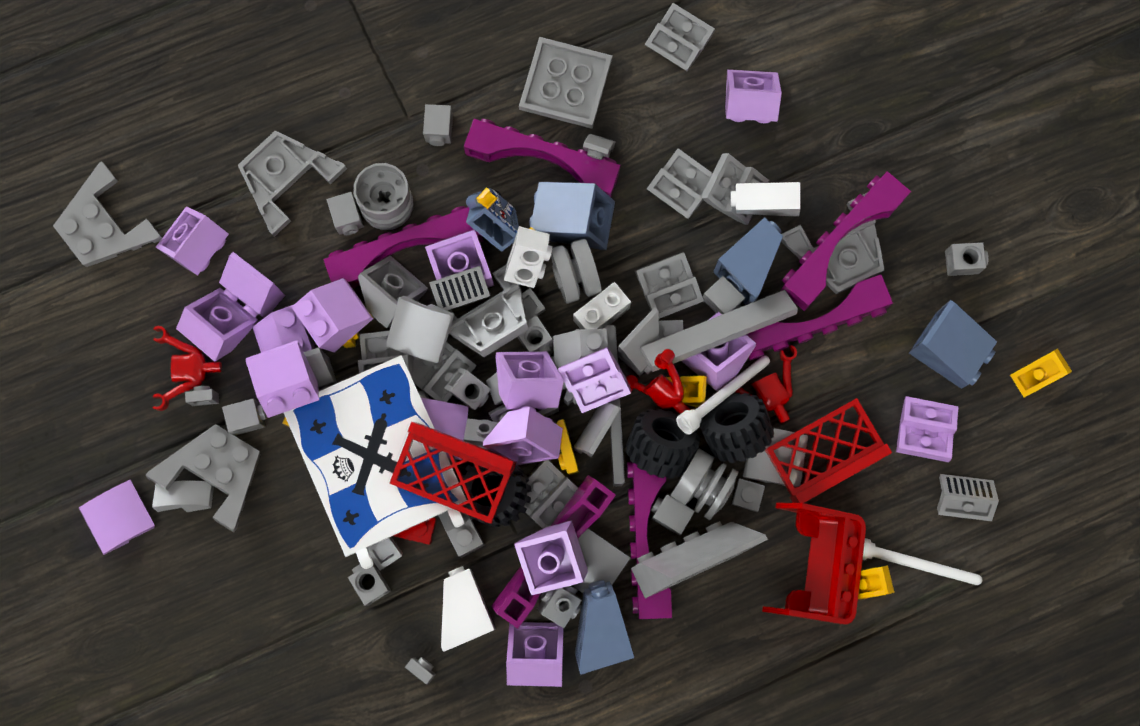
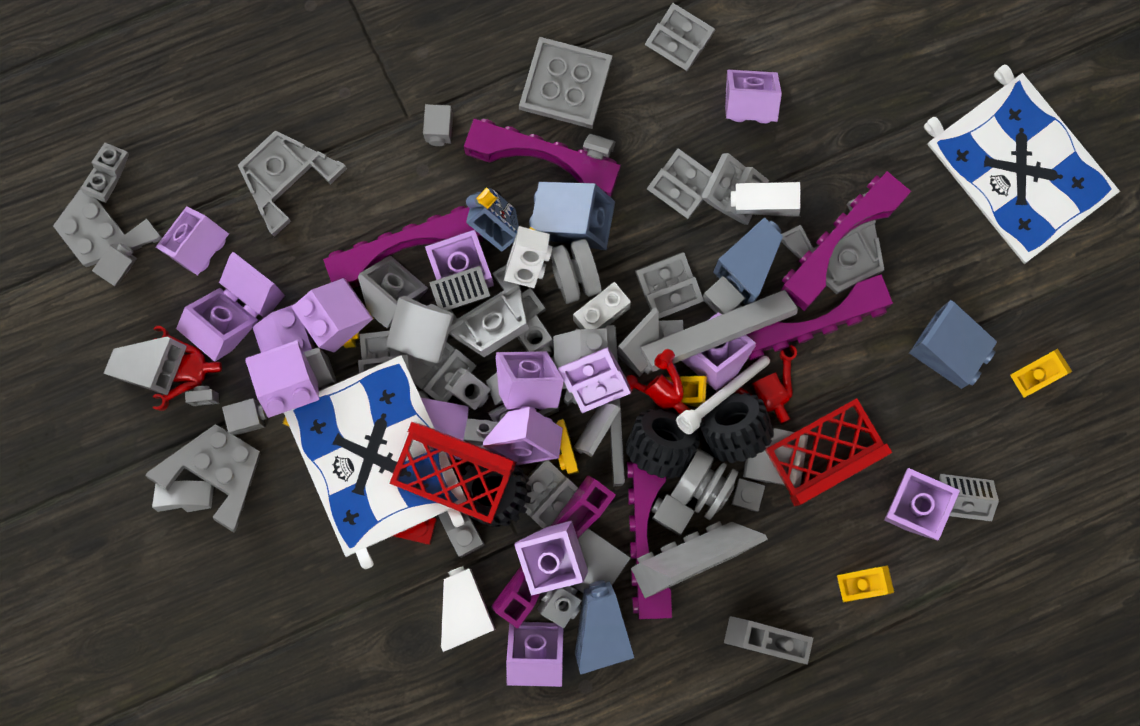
(106, 172): none -> light grey slope
(115, 263): none -> light grey brick
(116, 517): lavender slope -> none
(147, 363): none -> light grey slope
(345, 214): light grey brick -> none
(379, 589): light grey brick -> none
(382, 183): light grey wheel -> none
(384, 553): light grey plate -> none
(421, 669): light grey plate -> none
(768, 640): none -> light grey slope
(832, 565): red windscreen -> none
(922, 505): none -> lavender slope
(924, 565): white piece -> none
(927, 429): lavender slope -> none
(956, 263): light grey brick -> none
(1021, 166): none -> flag

